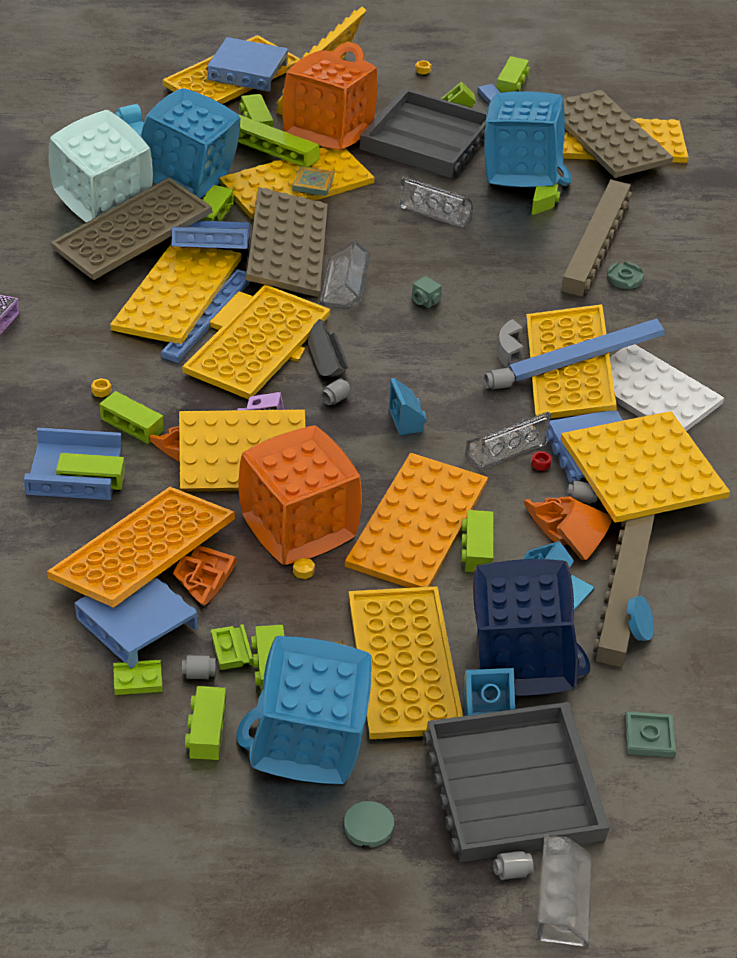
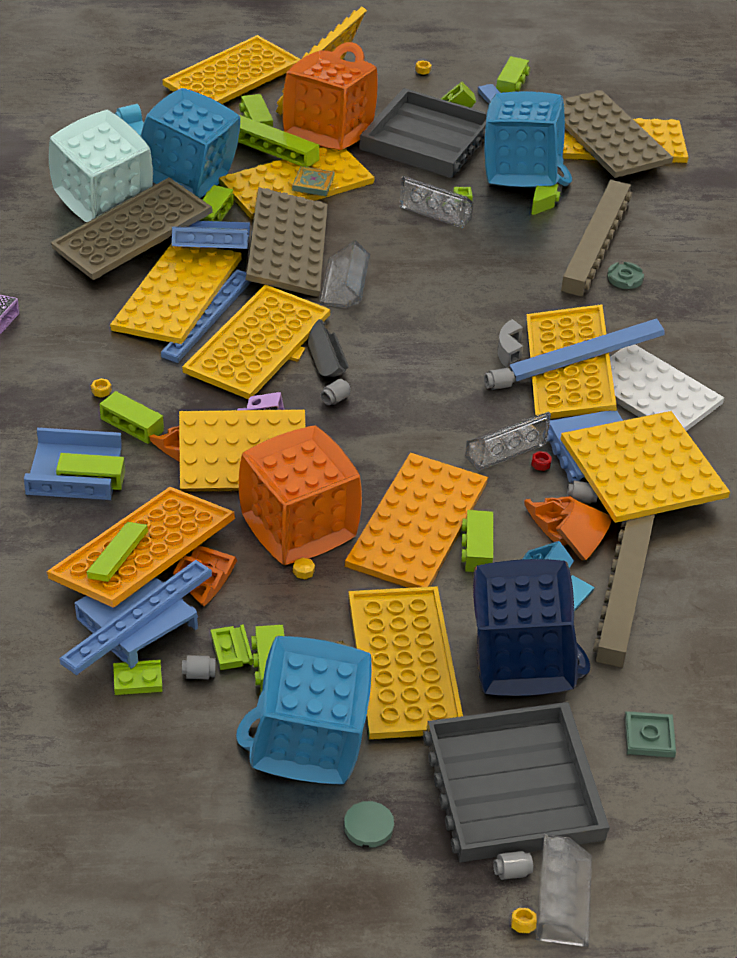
(117, 551): none -> lime tile
(135, 617): none -> medium blue tile
(206, 723): lime brick -> none
(229, 310): yellow tile -> none
(246, 63): medium blue panel -> none
(405, 409): dark azure slope -> none
(426, 292): sand green brick -> none
(465, 191): none -> lime tile
(488, 691): dark azure slope -> none
(523, 920): none -> yellow tile
(641, 618): dark azure tile -> none

